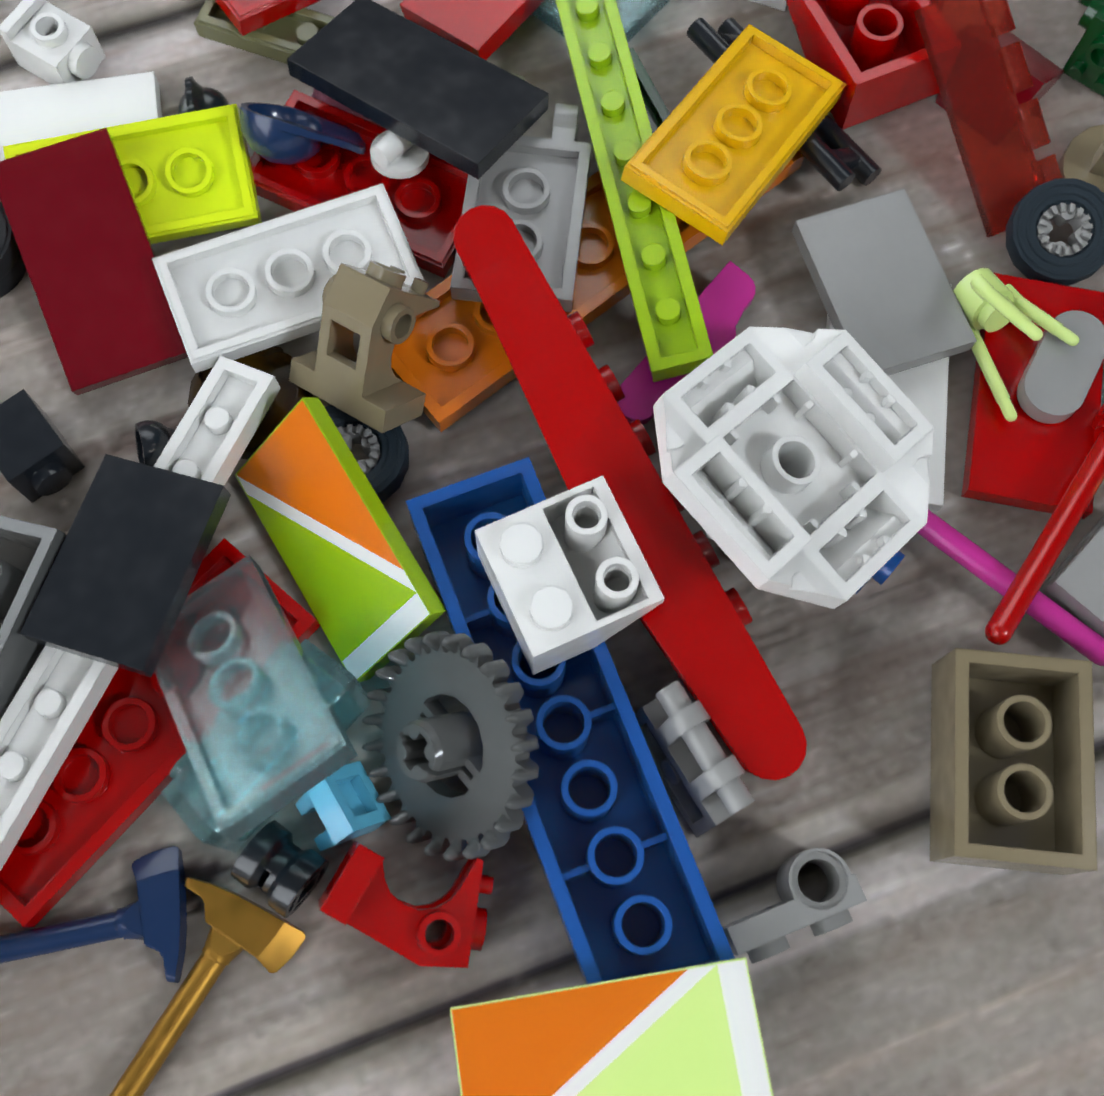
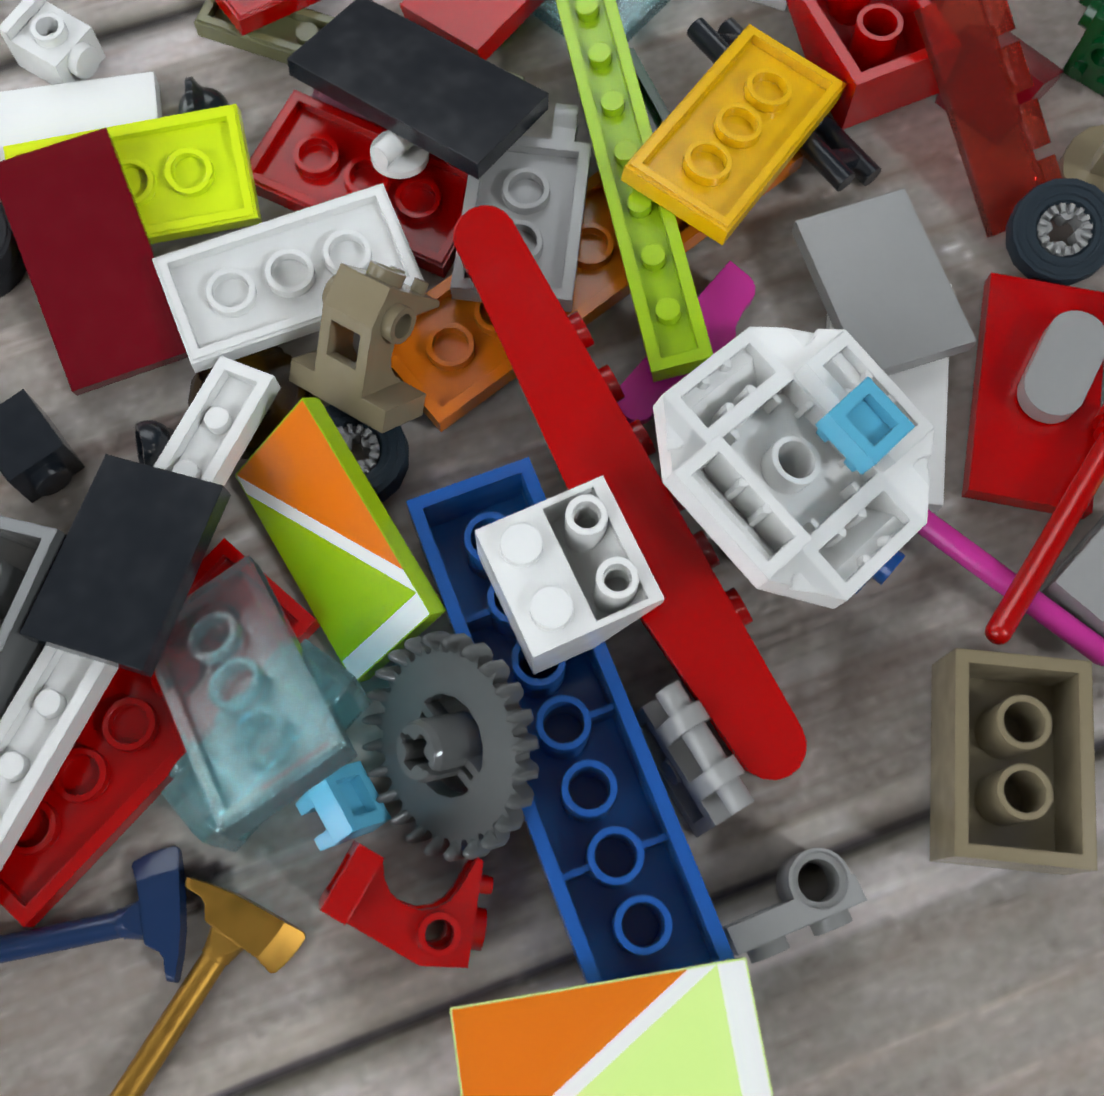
(279, 868): black wheel -> none
(292, 135): dark blue cap -> none
(864, 426): none -> medium azure tile
(991, 306): yellowish green plant -> none

